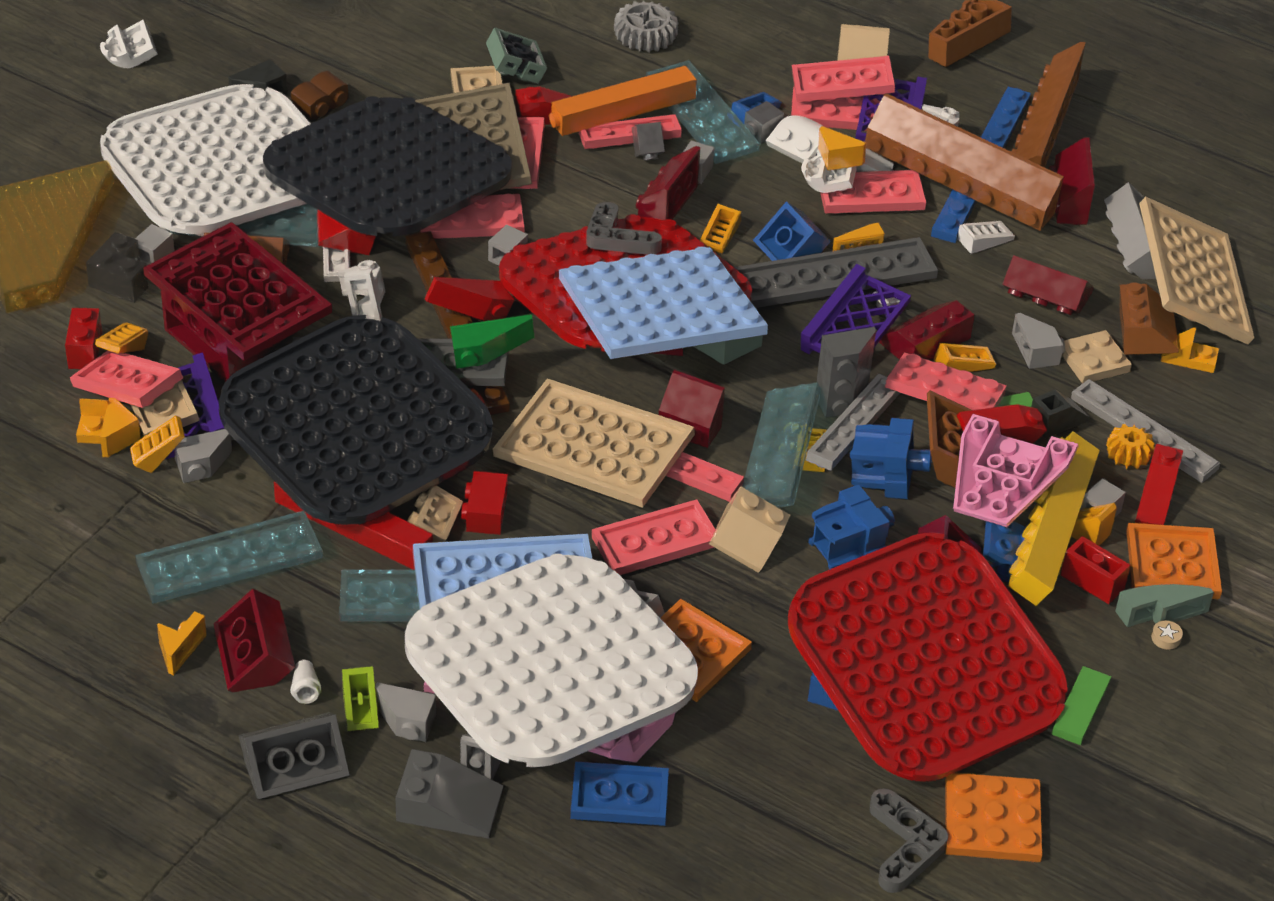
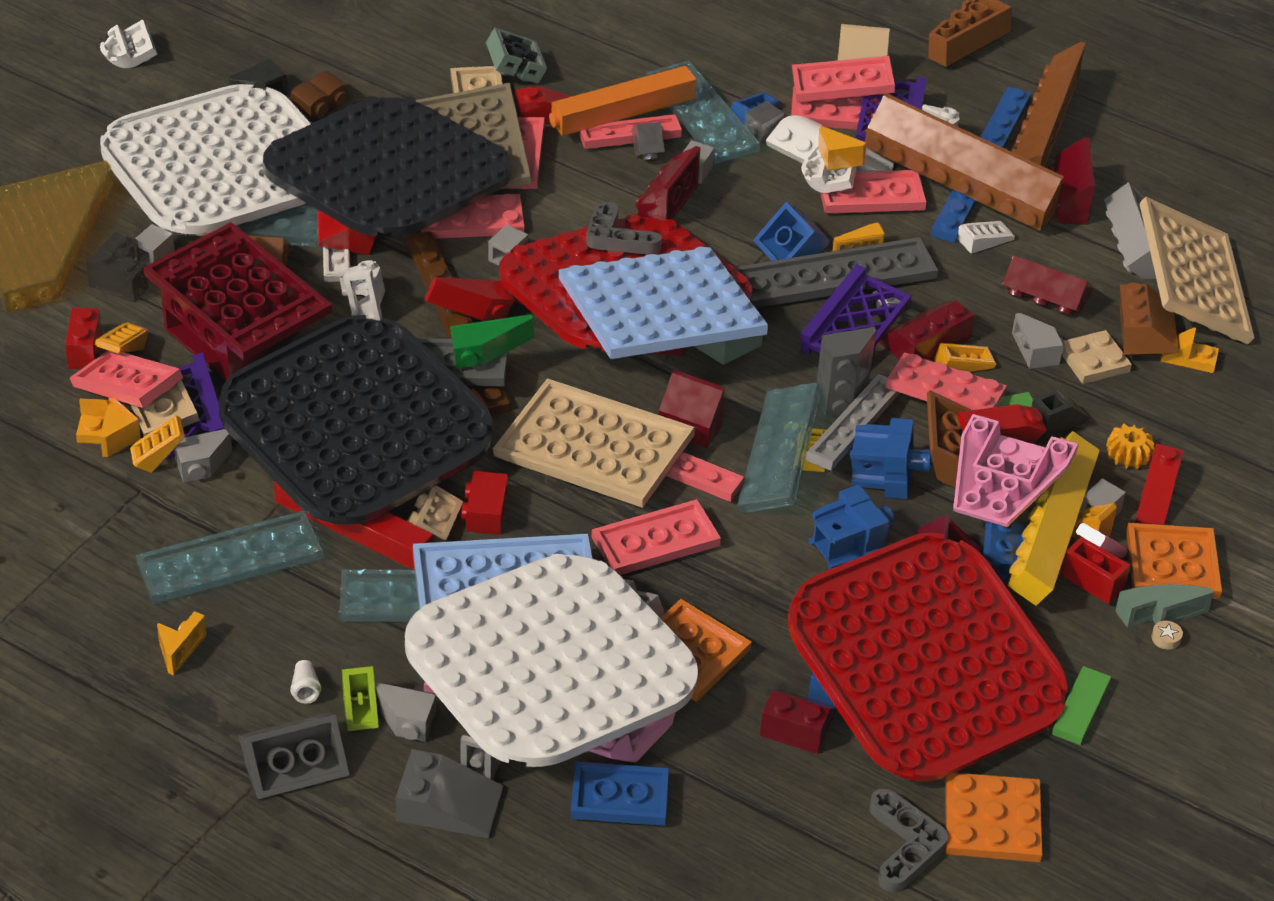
(254, 643): dark red slope -> none
(646, 26): light grey gear -> none
(724, 214): light orange slope -> none
(749, 529): tan slope -> none
(796, 720): none -> dark red slope
(1102, 540): none -> tile
(1118, 412): light grey tile -> none

